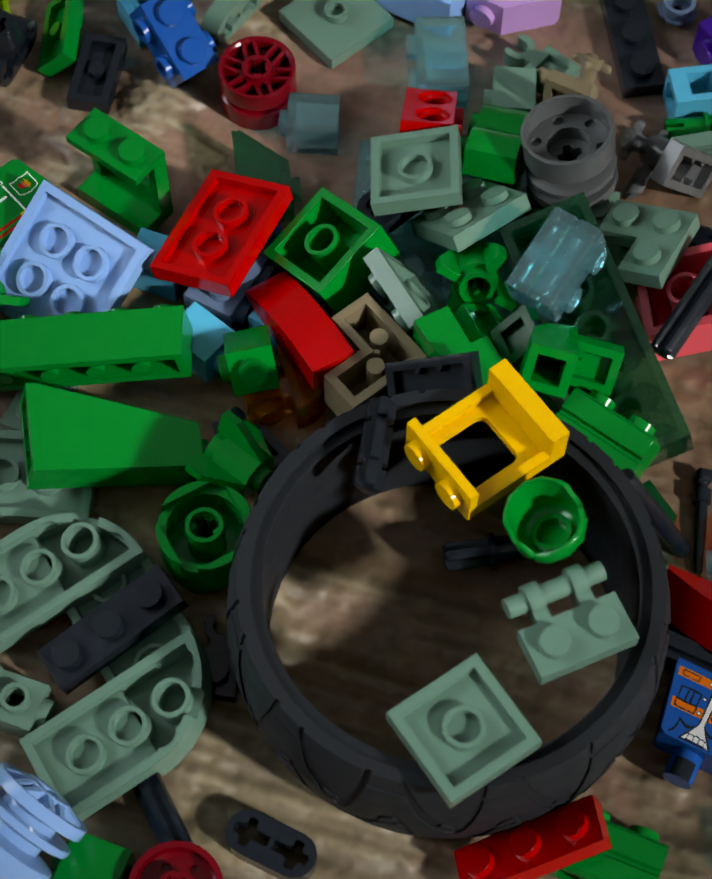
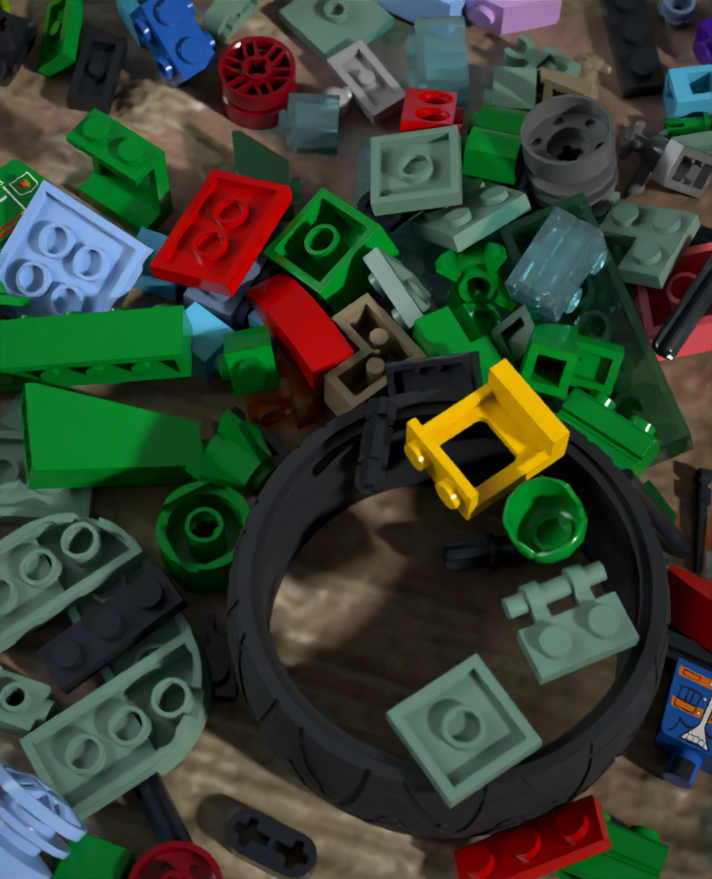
(365, 83): none -> light grey plate

